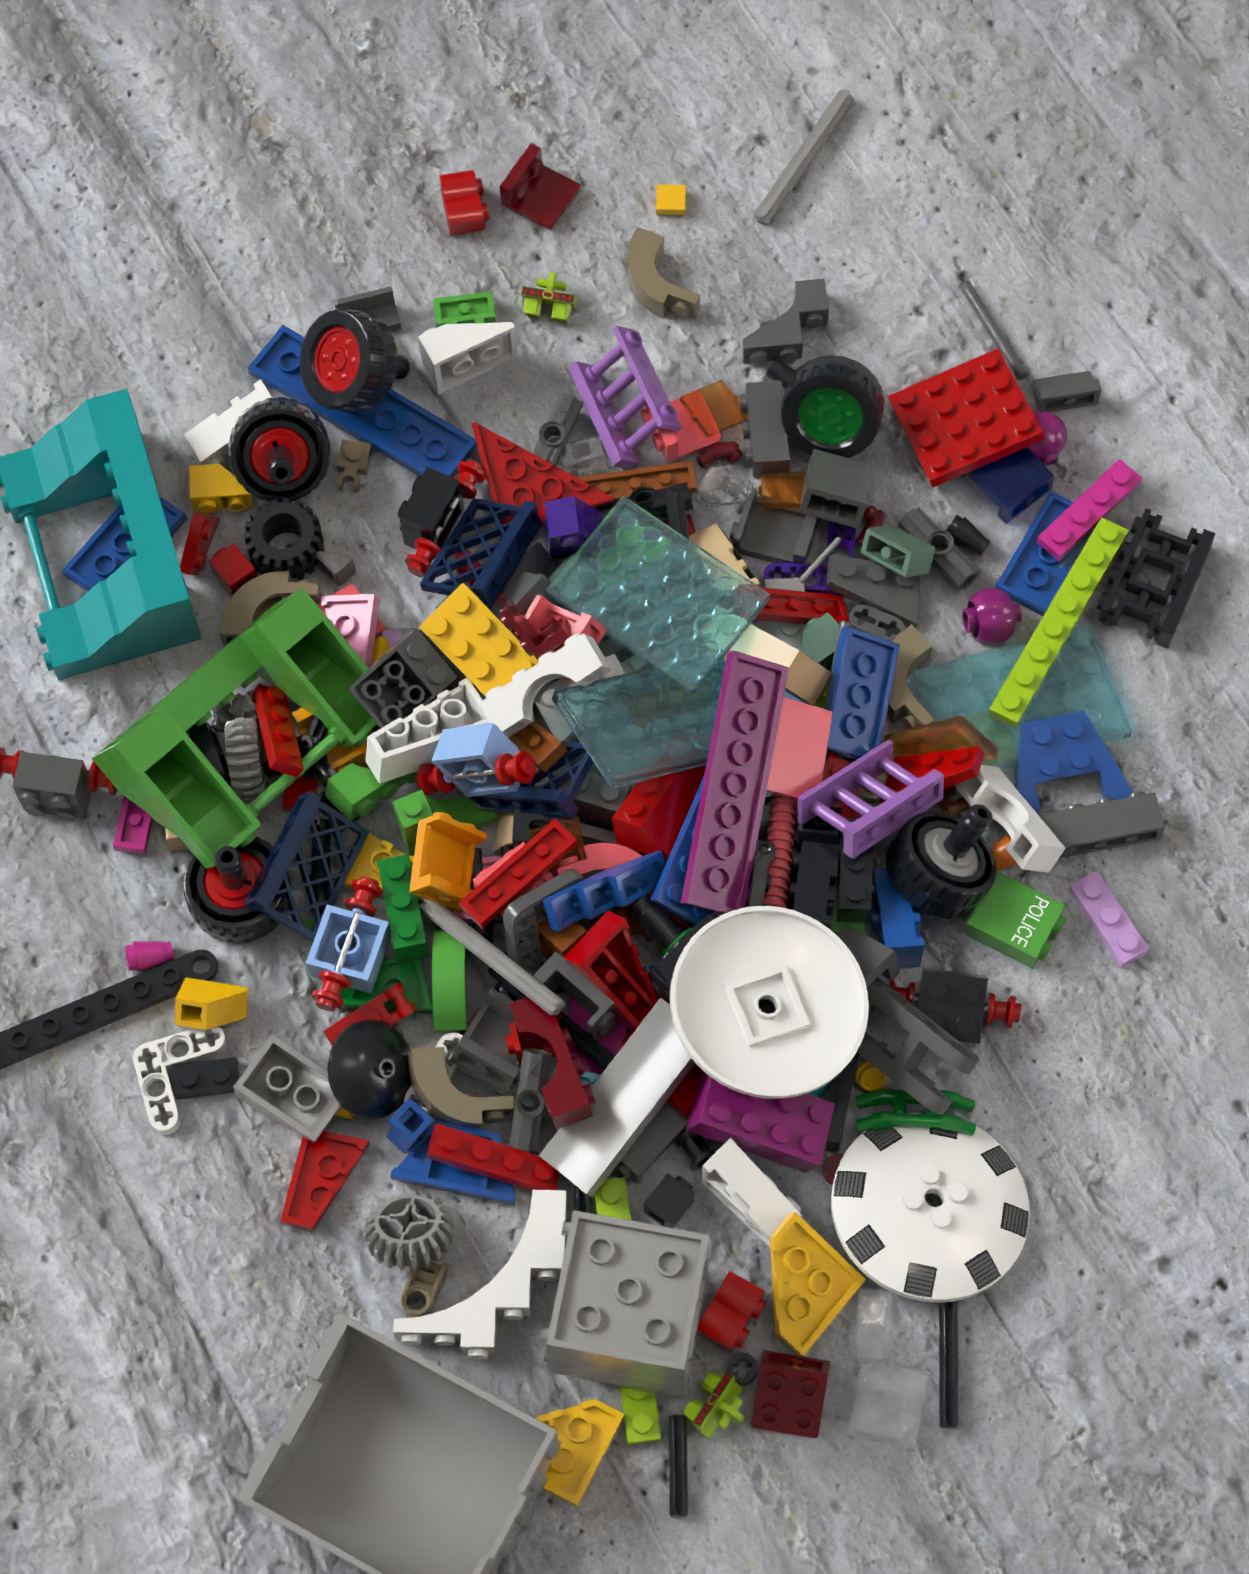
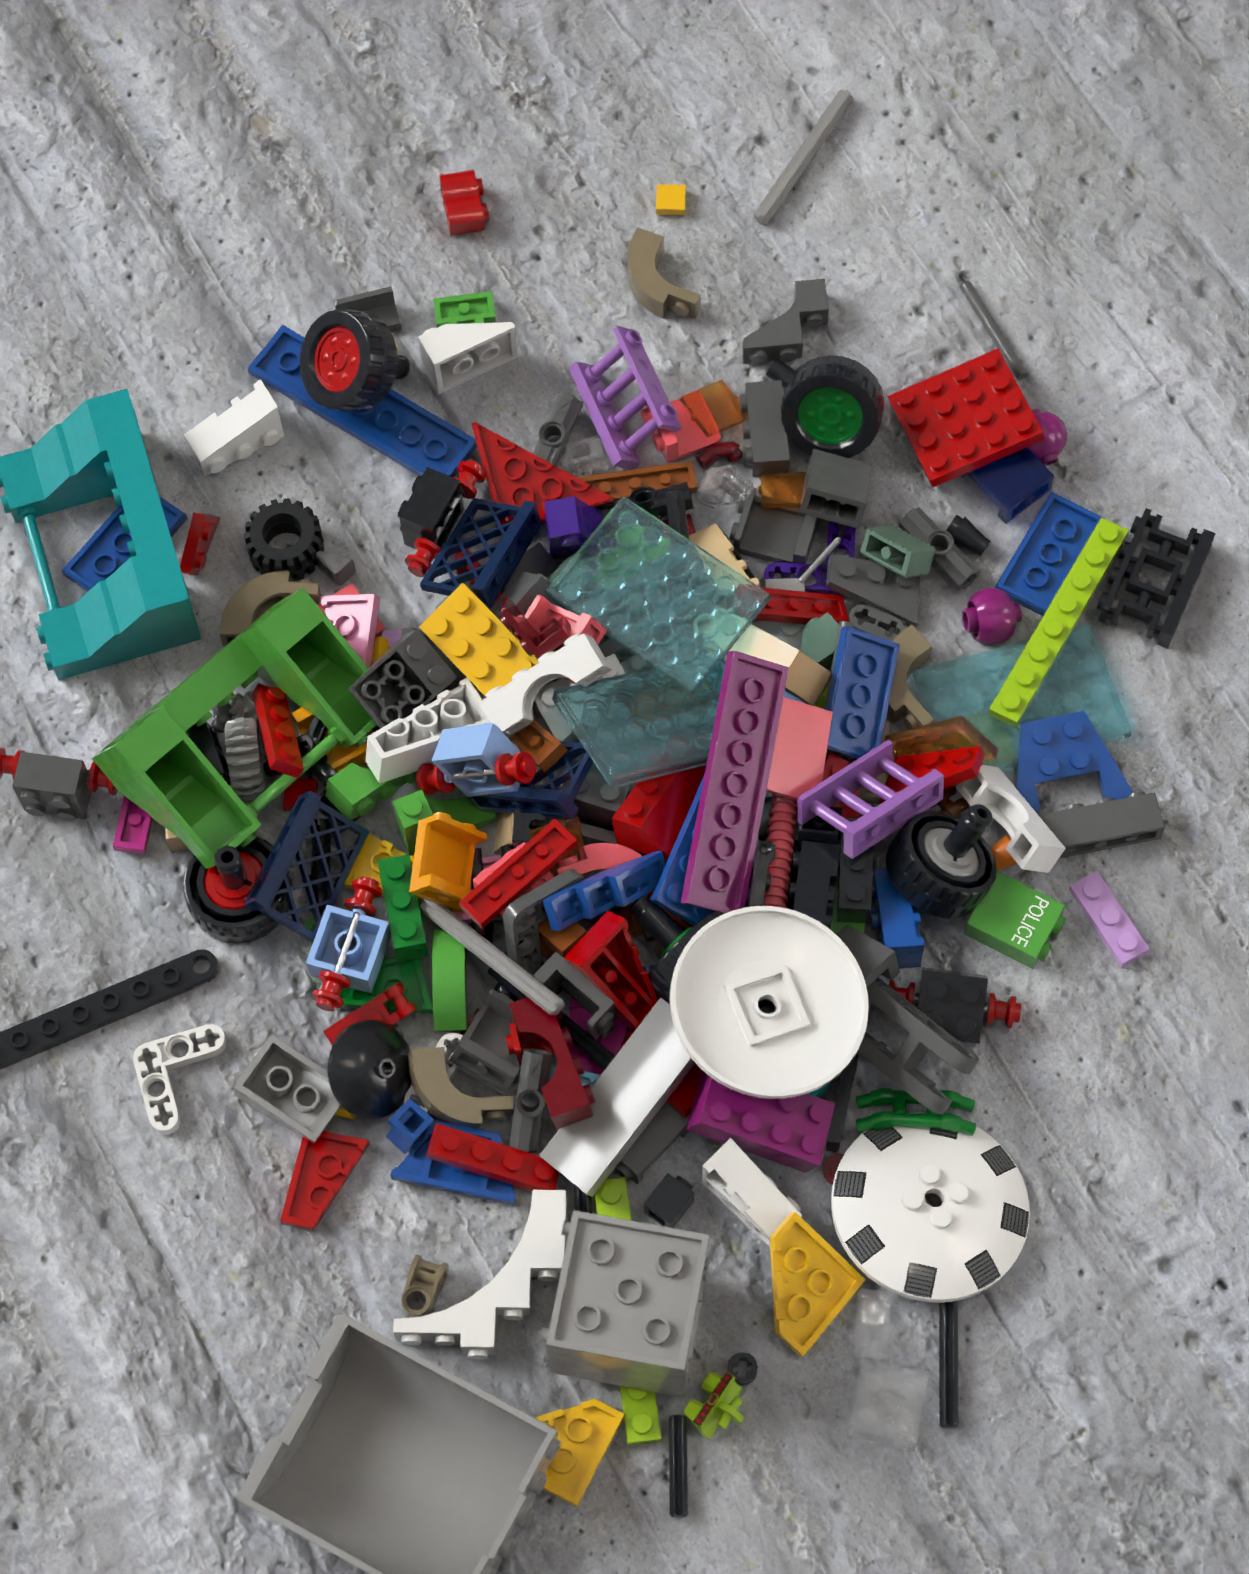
(147, 954): dark pink cone -> none
(204, 1078): black plate -> none
(209, 1004): yellow slope -> none
(216, 489): yellow slope -> none
(232, 568): red brick -> none
(279, 449): black wheel -> none
(353, 460): dark tan plate -> none
(409, 1230): light grey gear -> none
(535, 298): lime hips -> none
(537, 190): dark red bracket -> none
(695, 1149): black bush -> none
(731, 1312): red brick -> none
(790, 1394): dark red bracket -> none
(869, 1077): yellow plate -> none
(874, 517): dark red arm -> none
(1066, 391): dark grey panel -> none
(1088, 509): dark pink plate -> none

